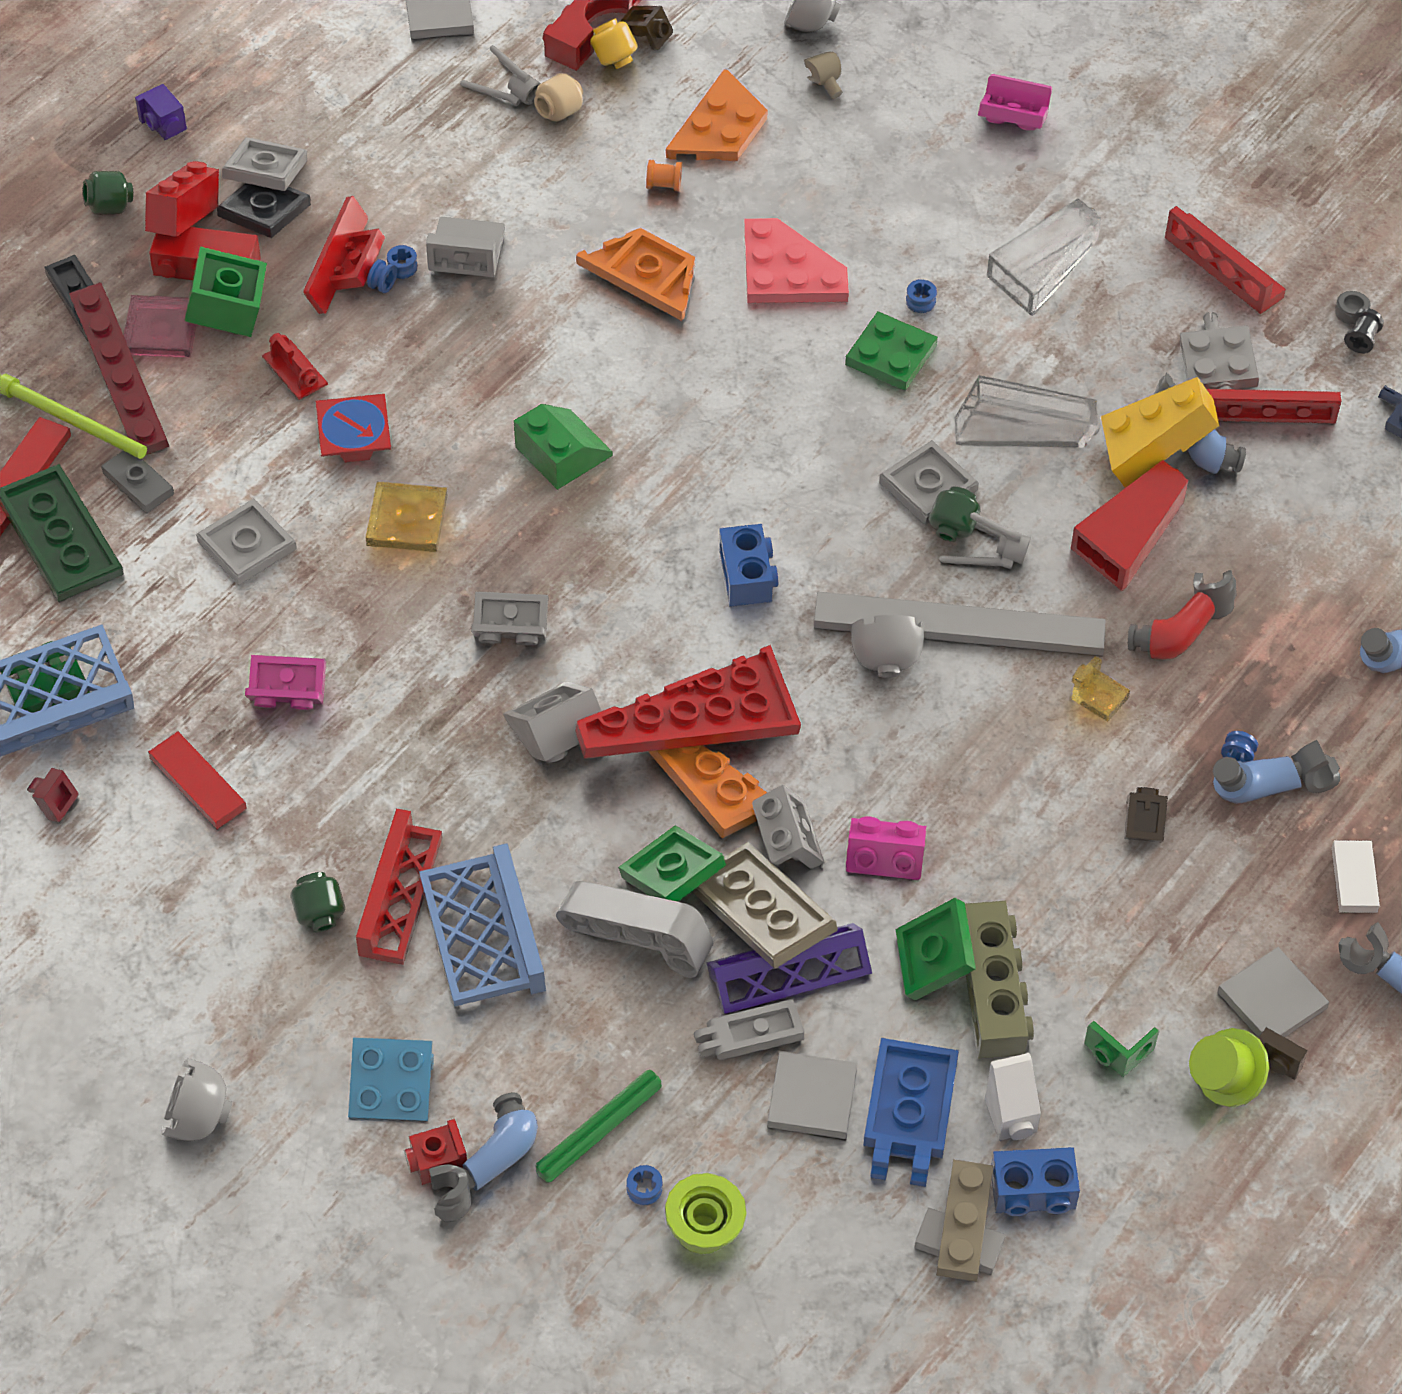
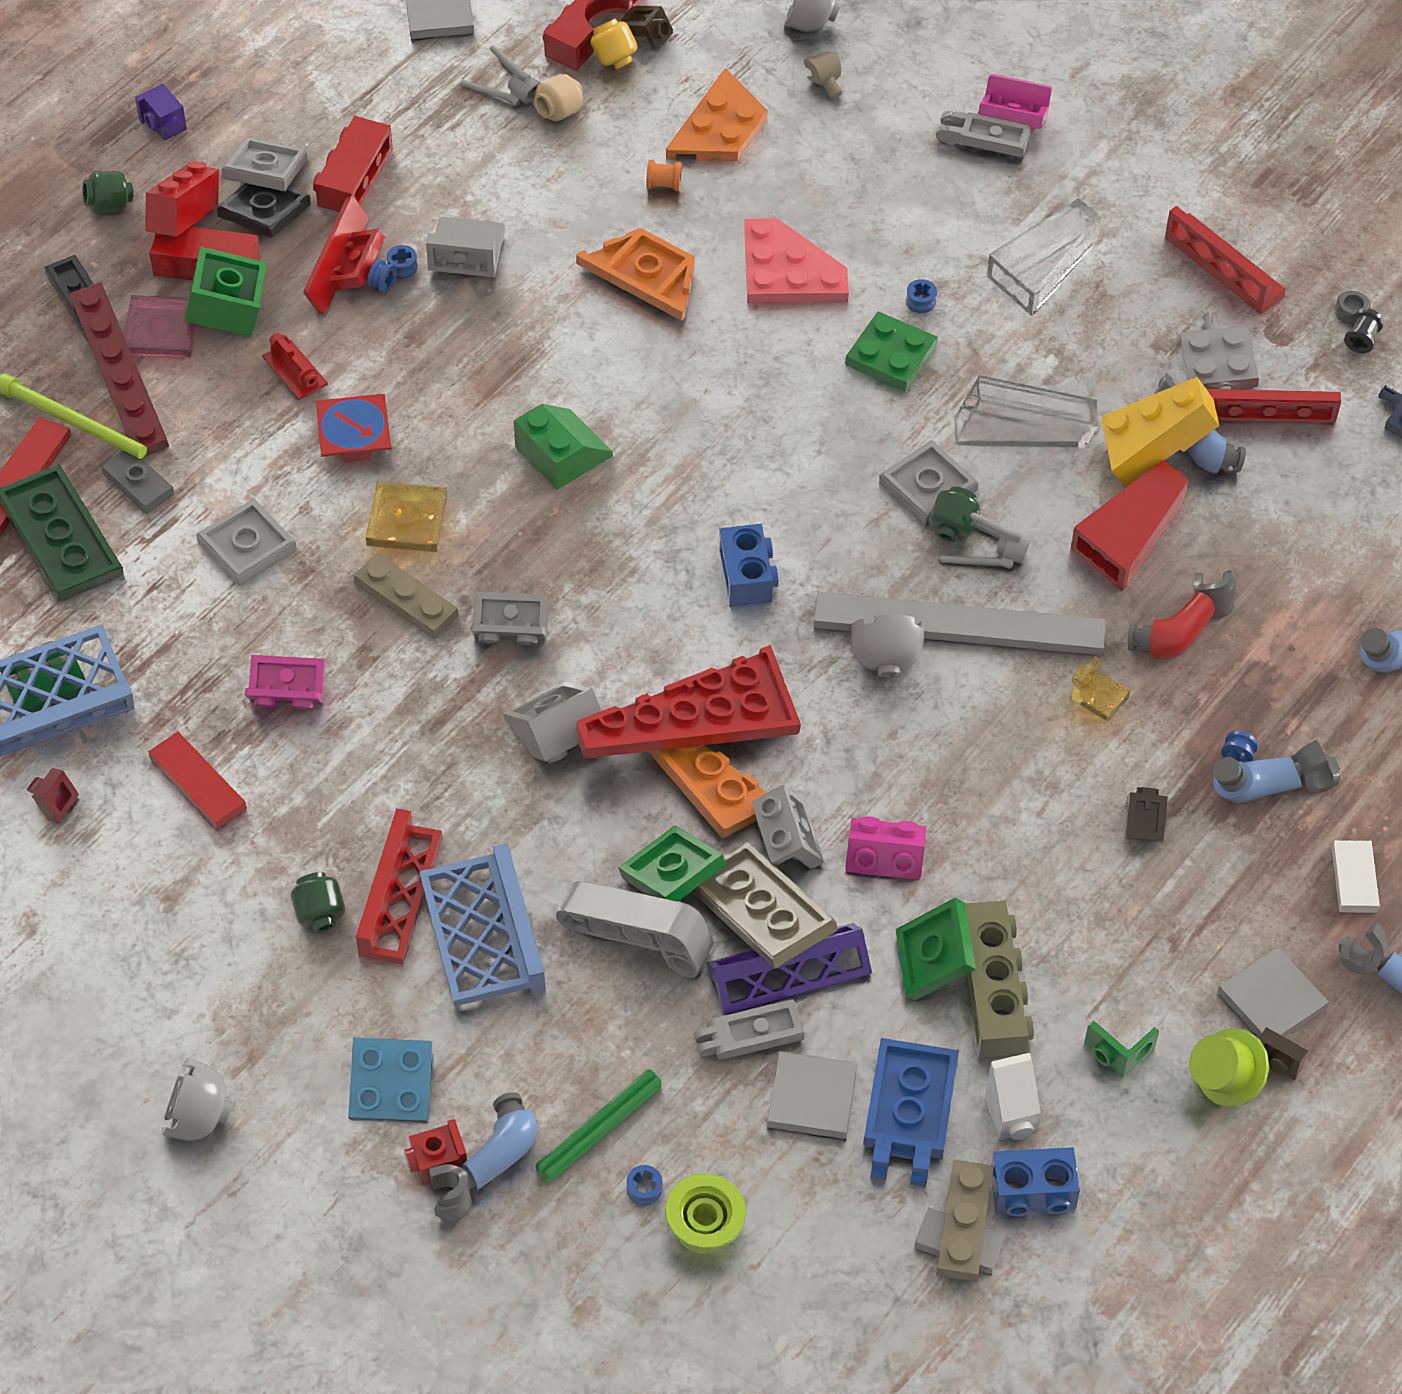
(353, 163): none -> red brick
(406, 595): none -> dark tan plate
(983, 132): none -> light grey hinge

